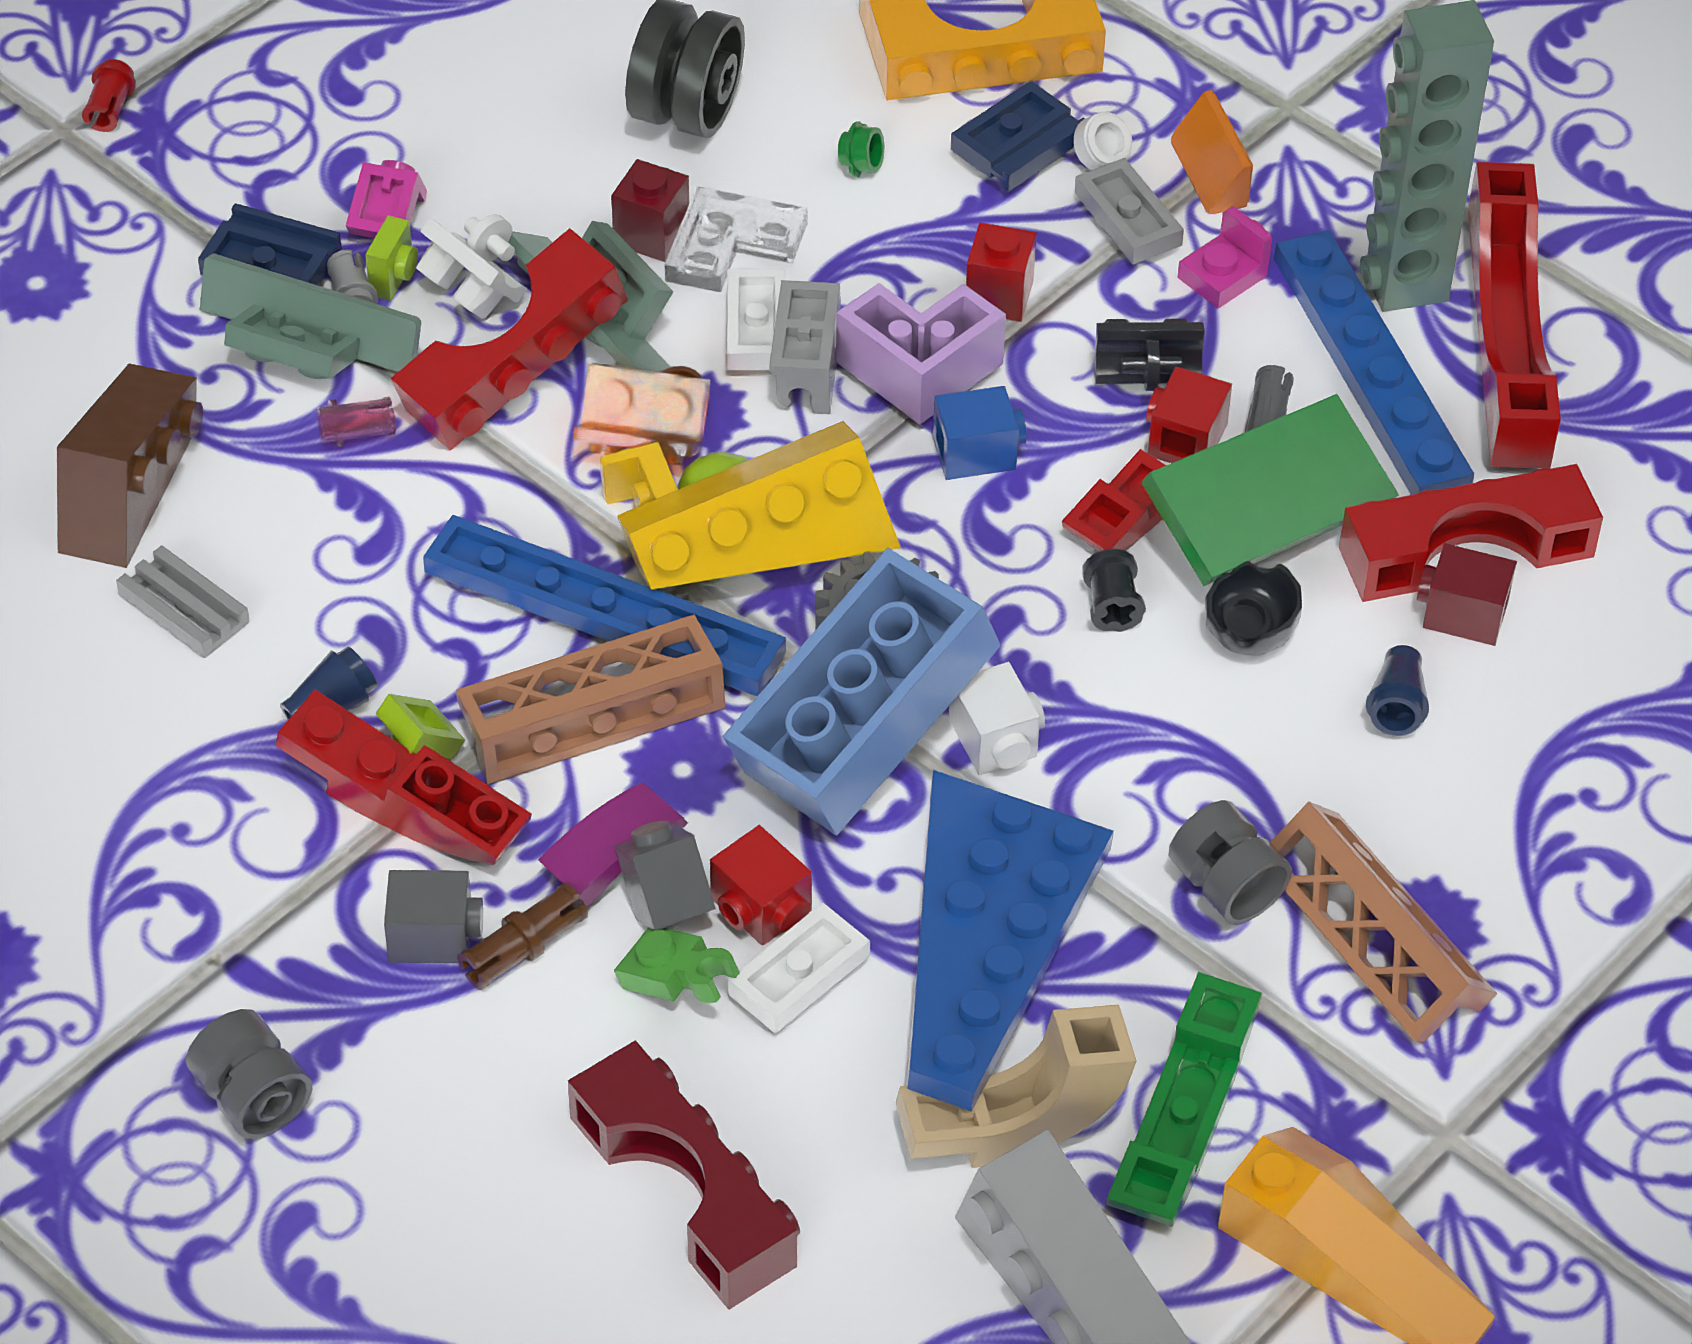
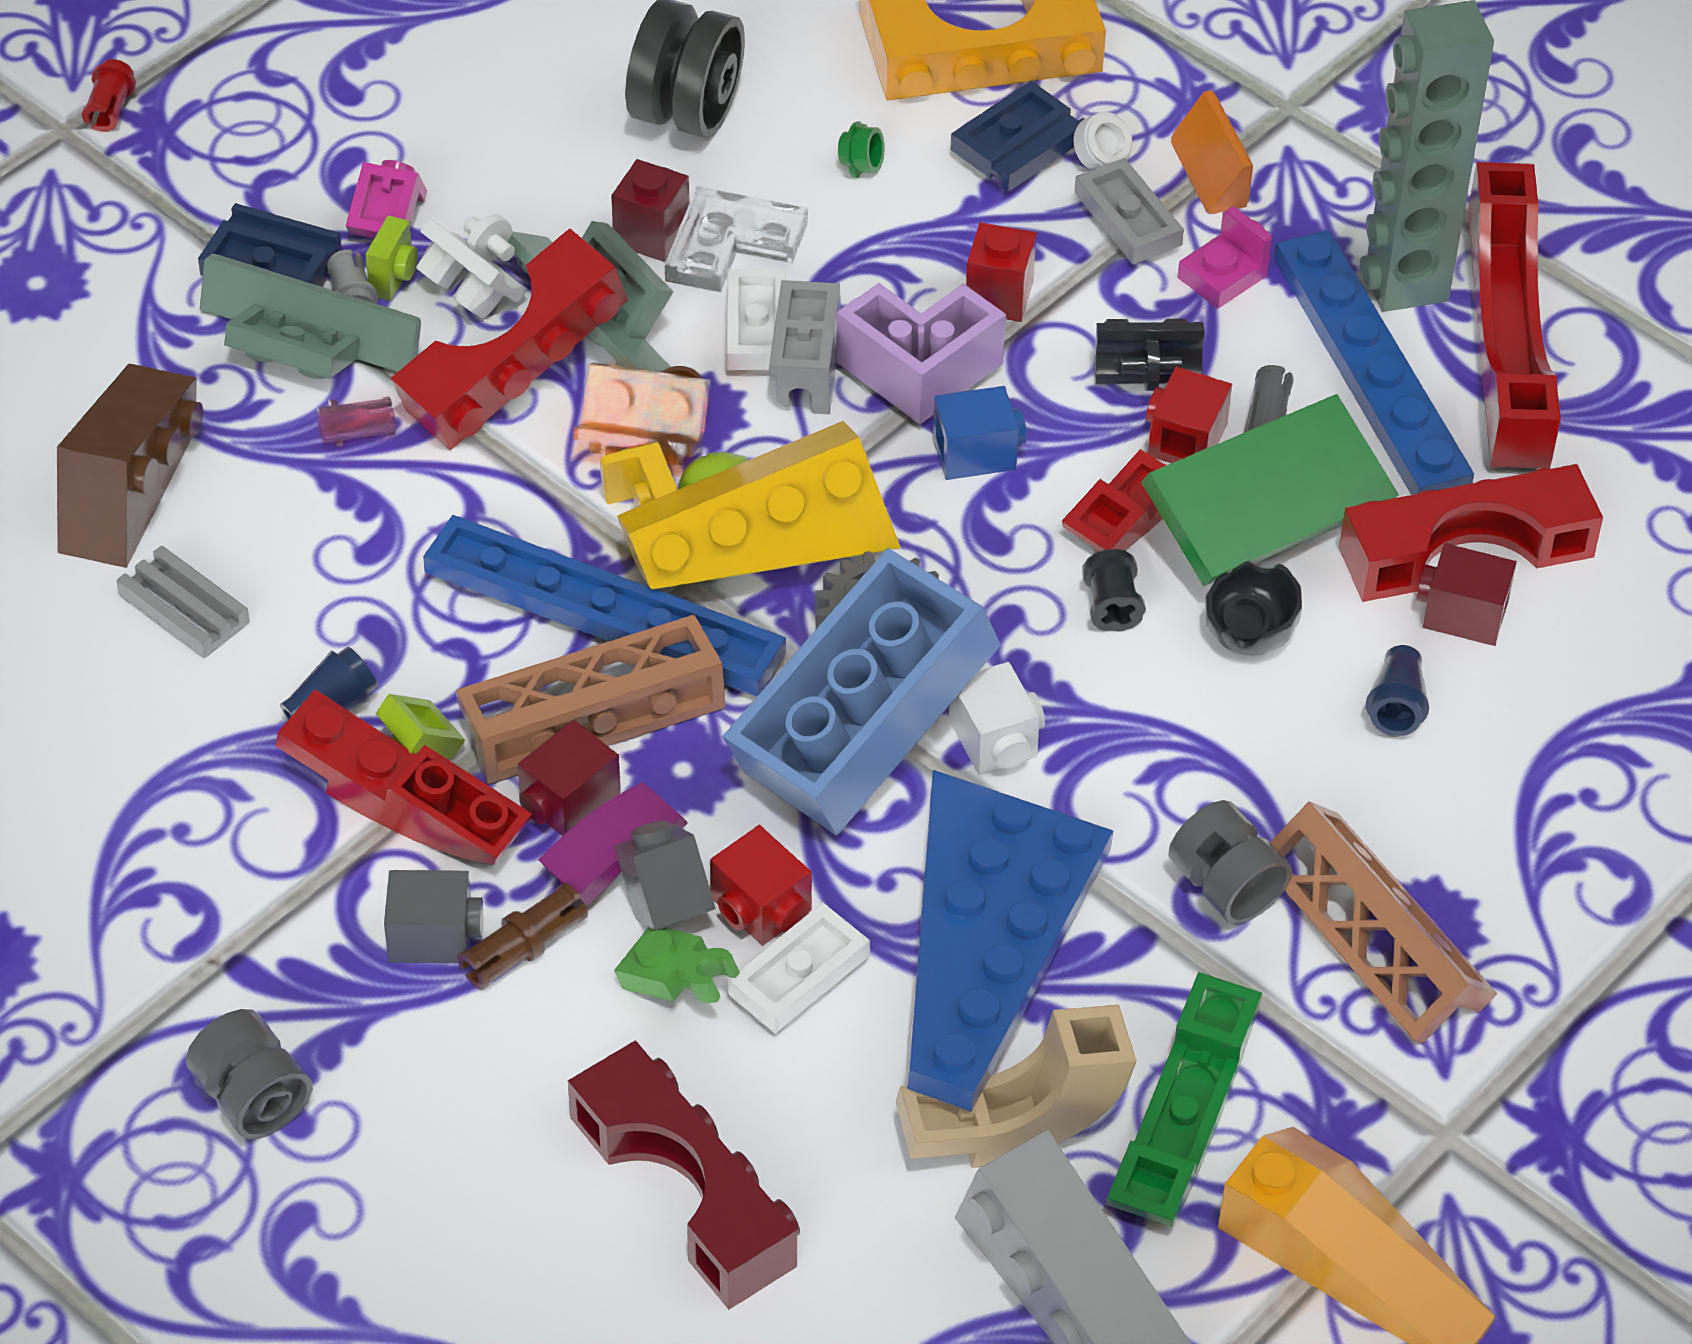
(568, 778): none -> dark red brick

